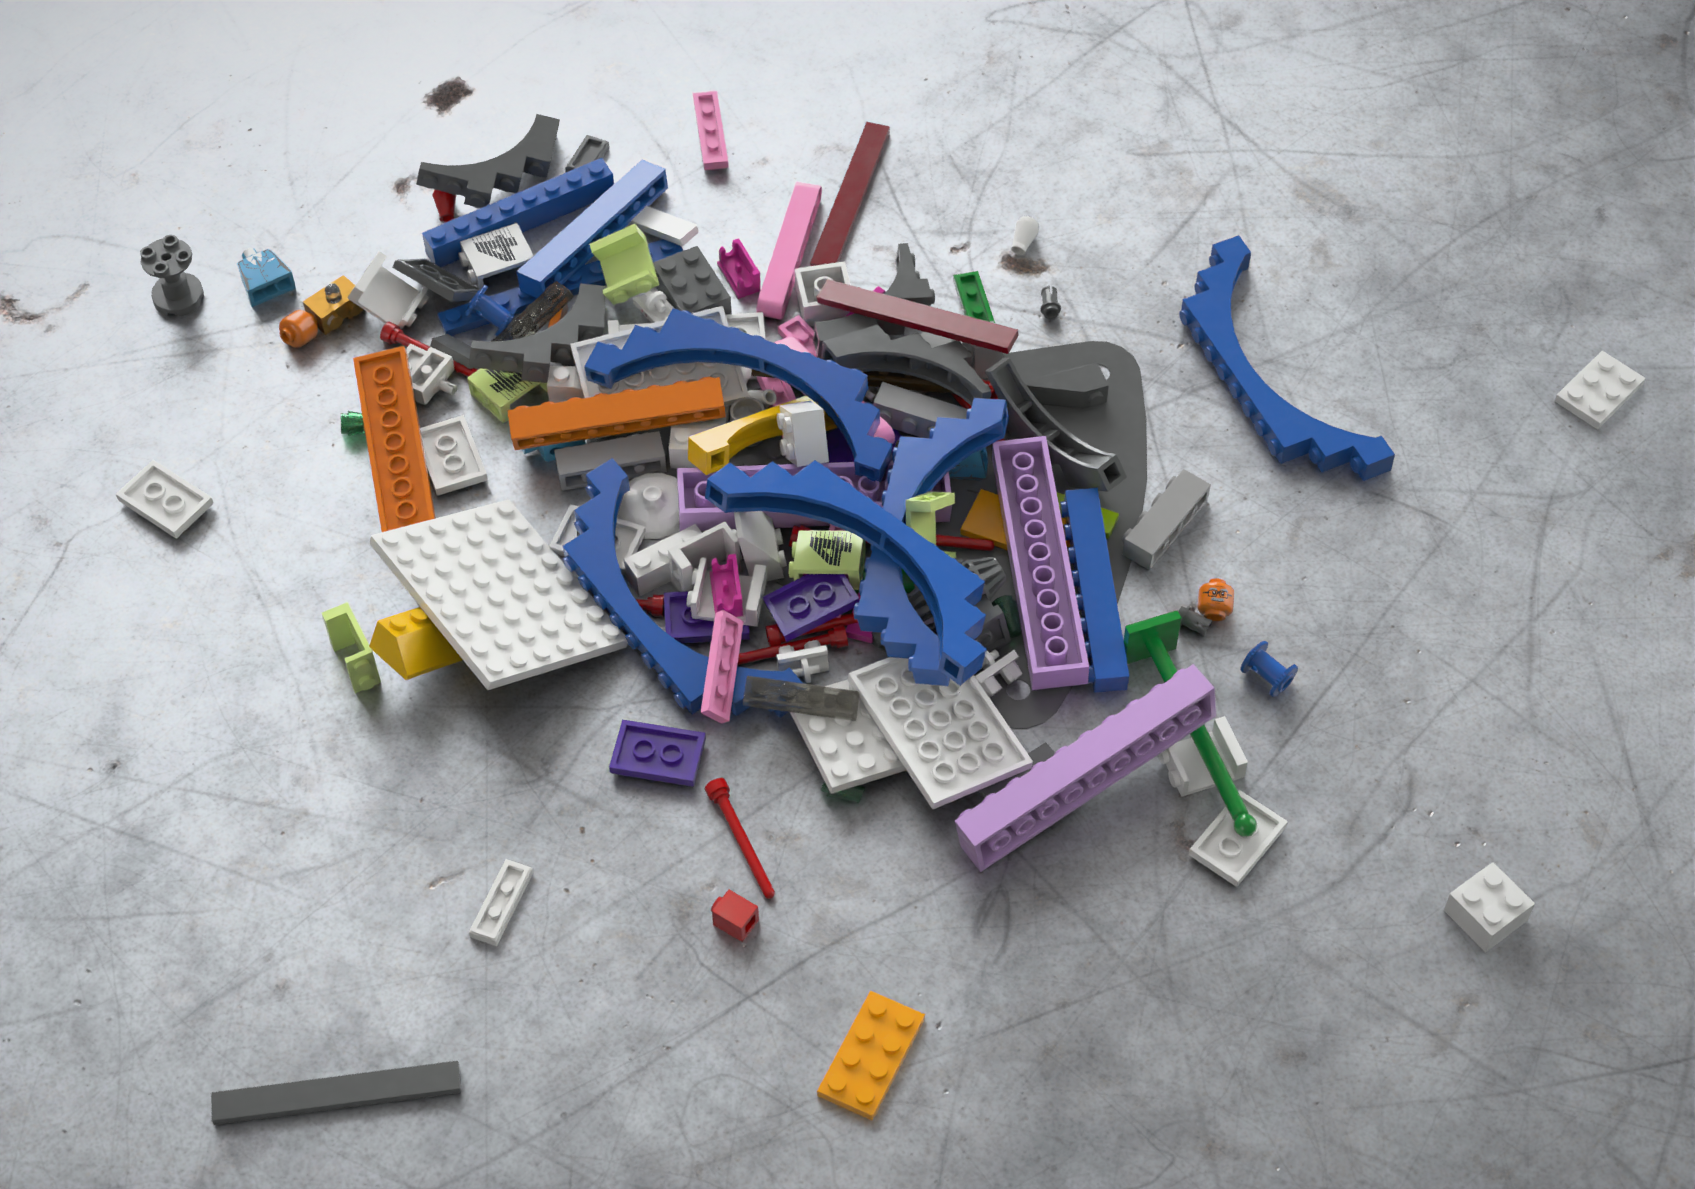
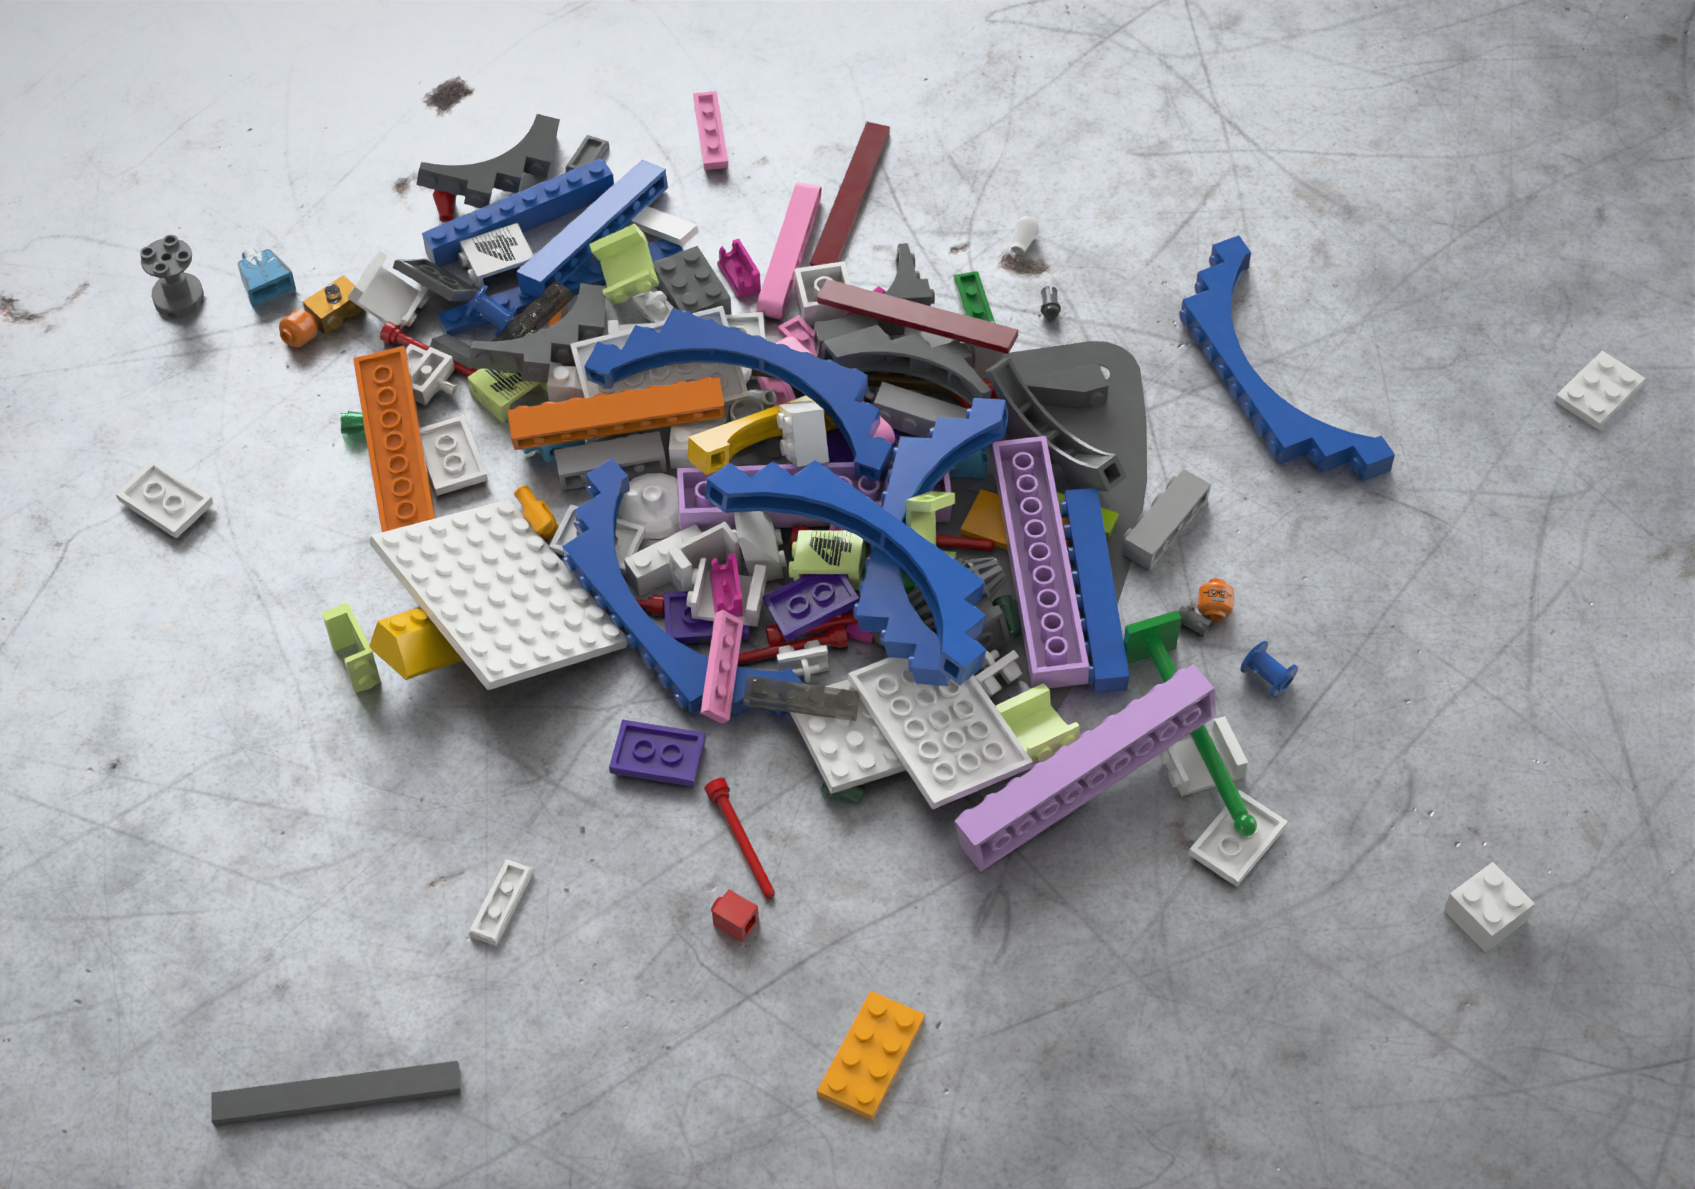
(536, 513): none -> light orange arm
(1037, 723): none -> yellowish green panel

